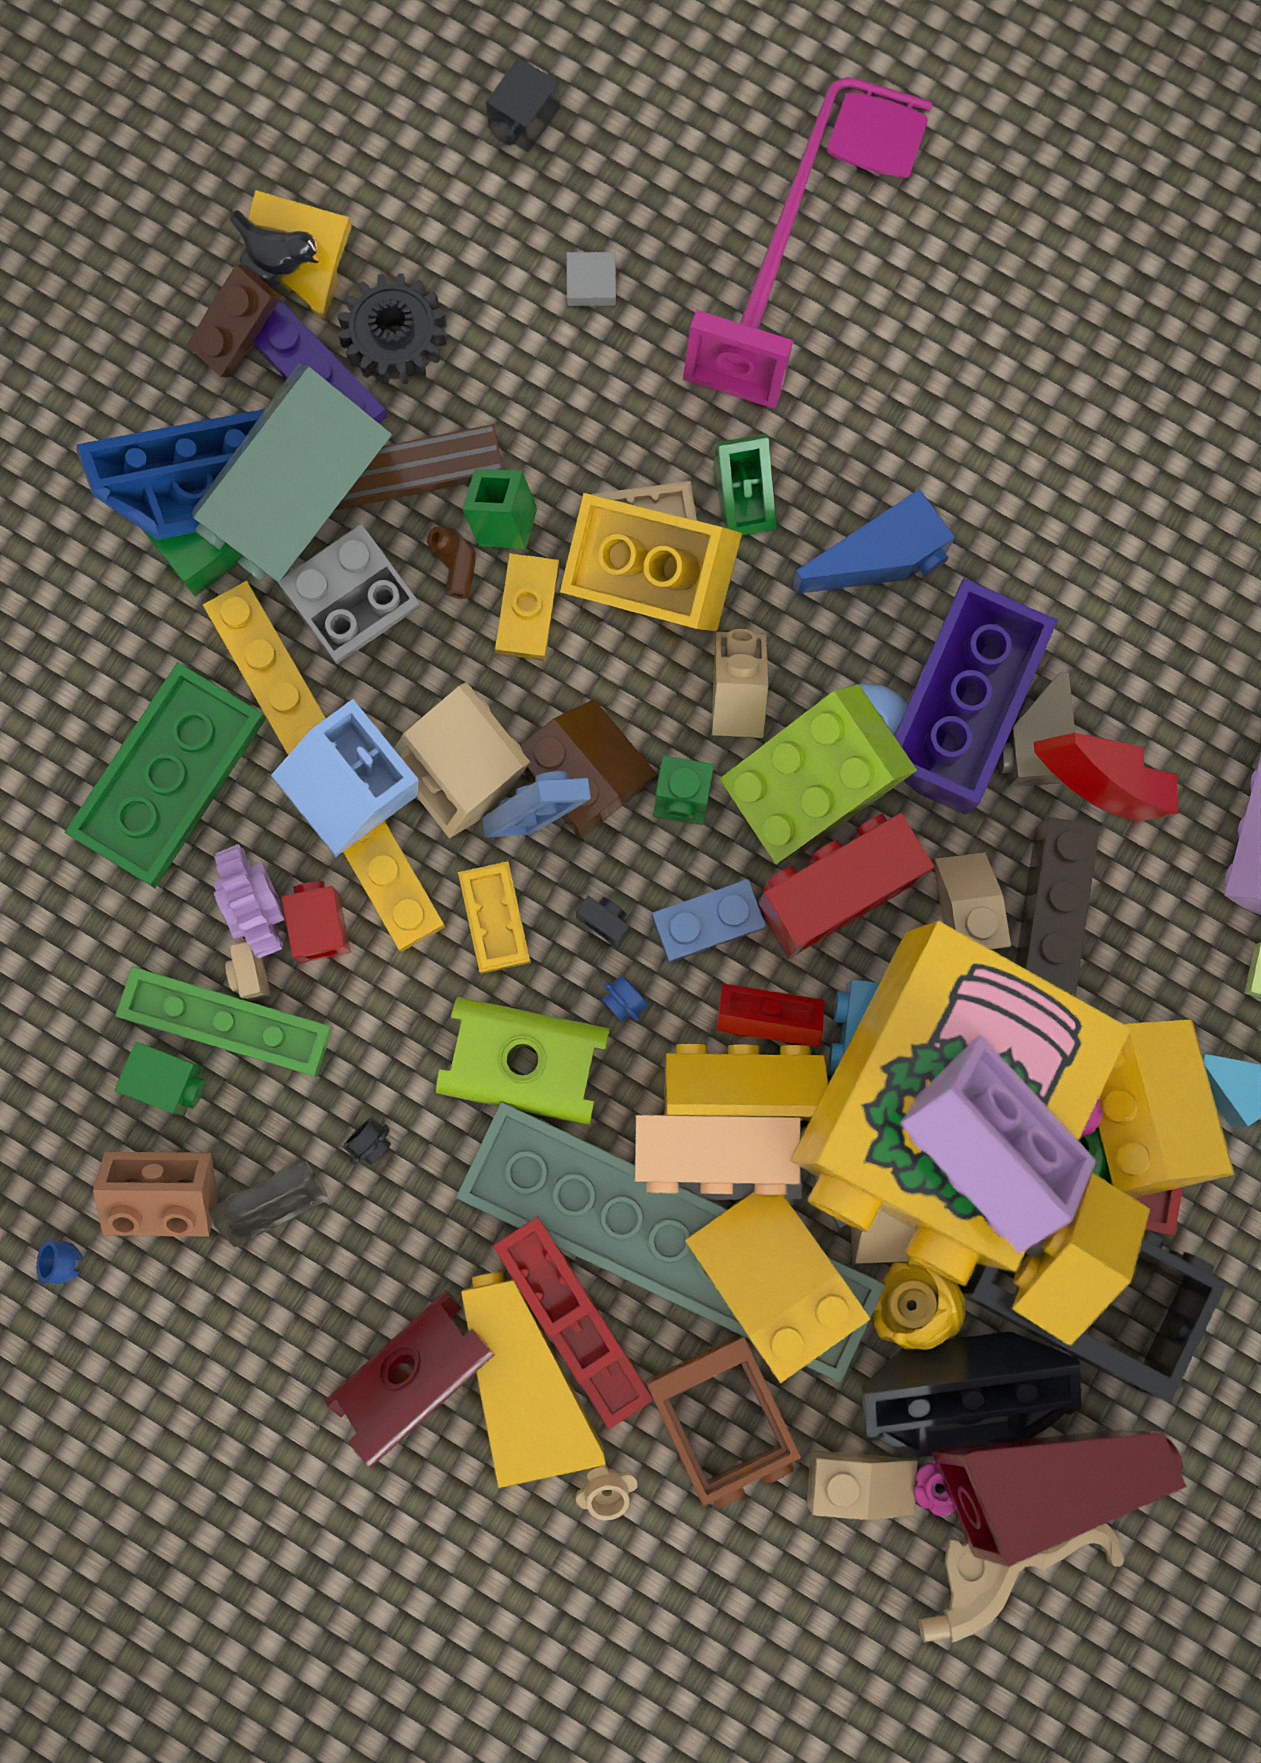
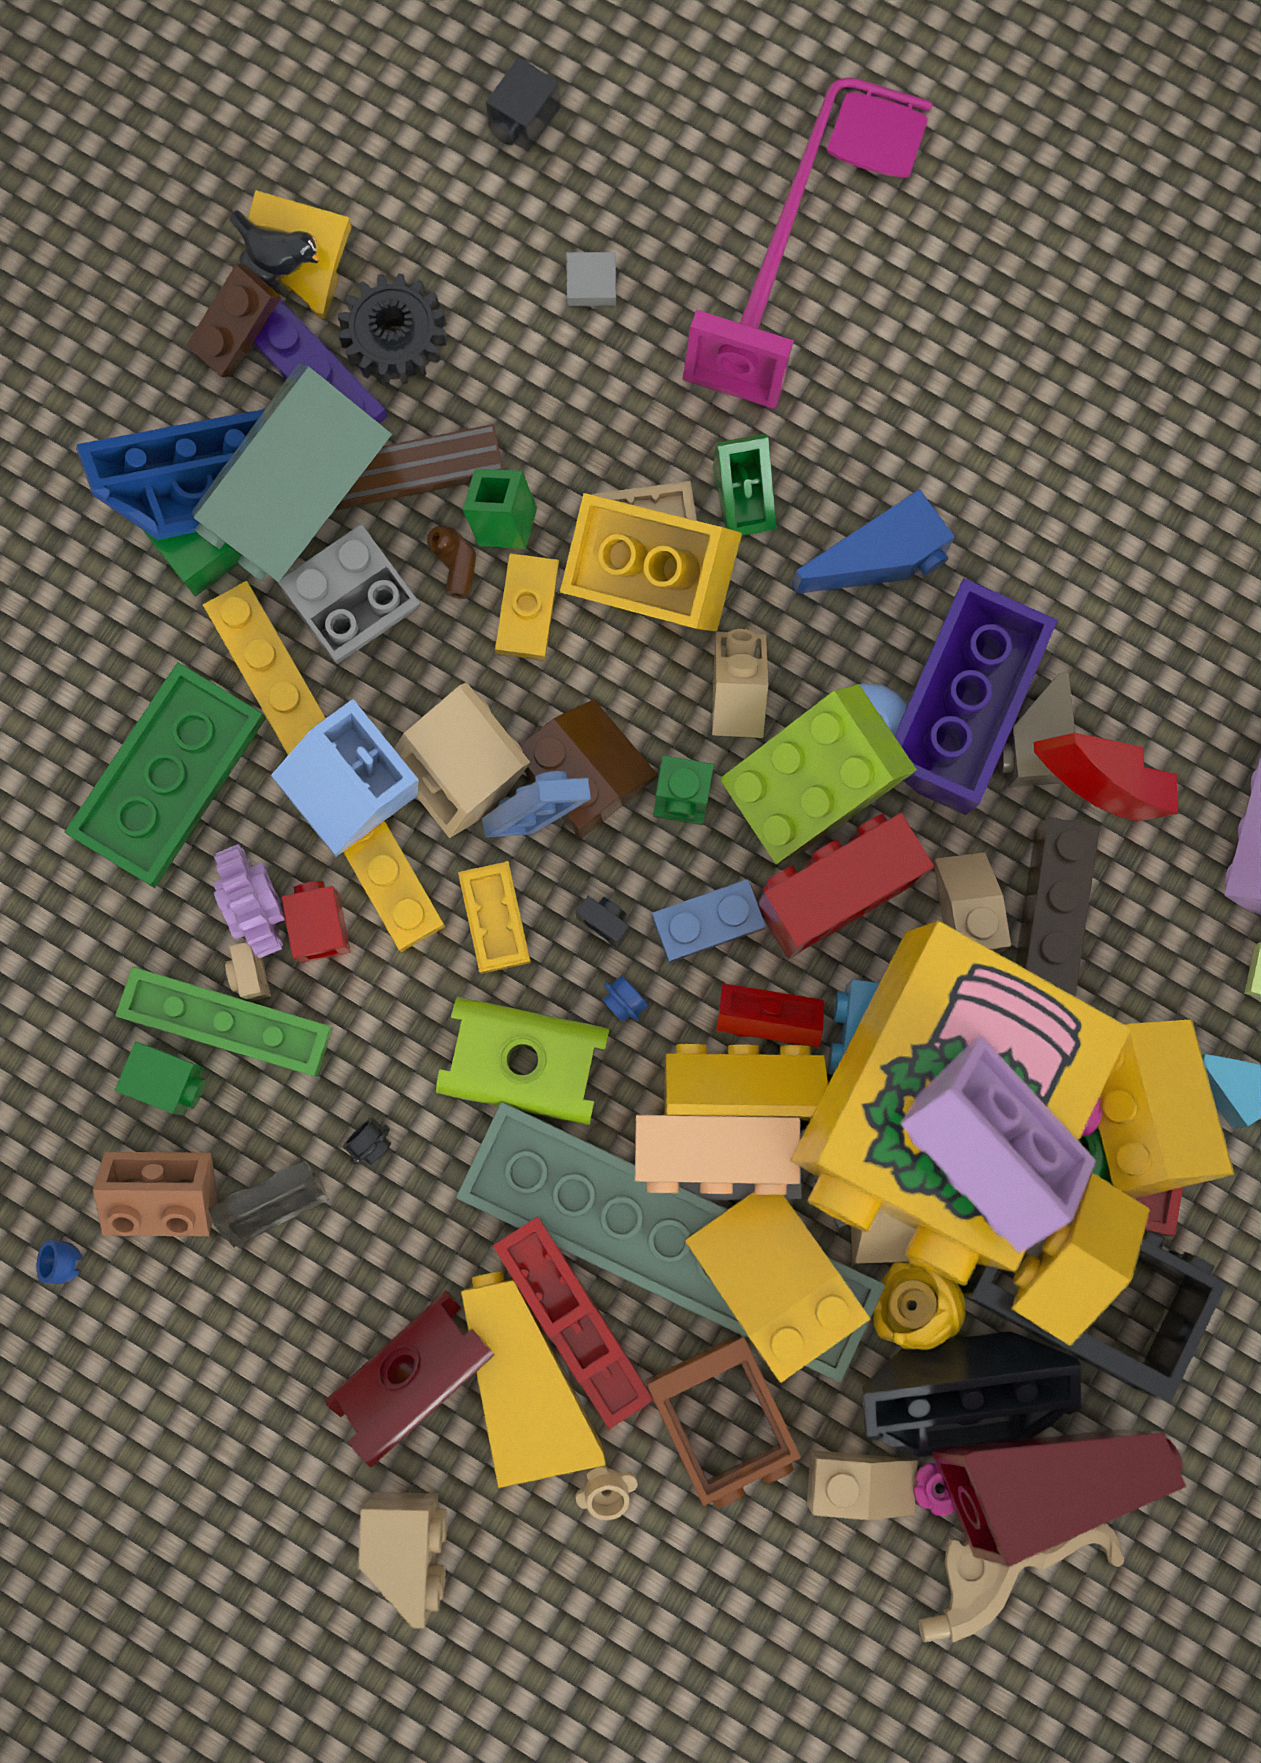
(400, 1549): none -> tan slope

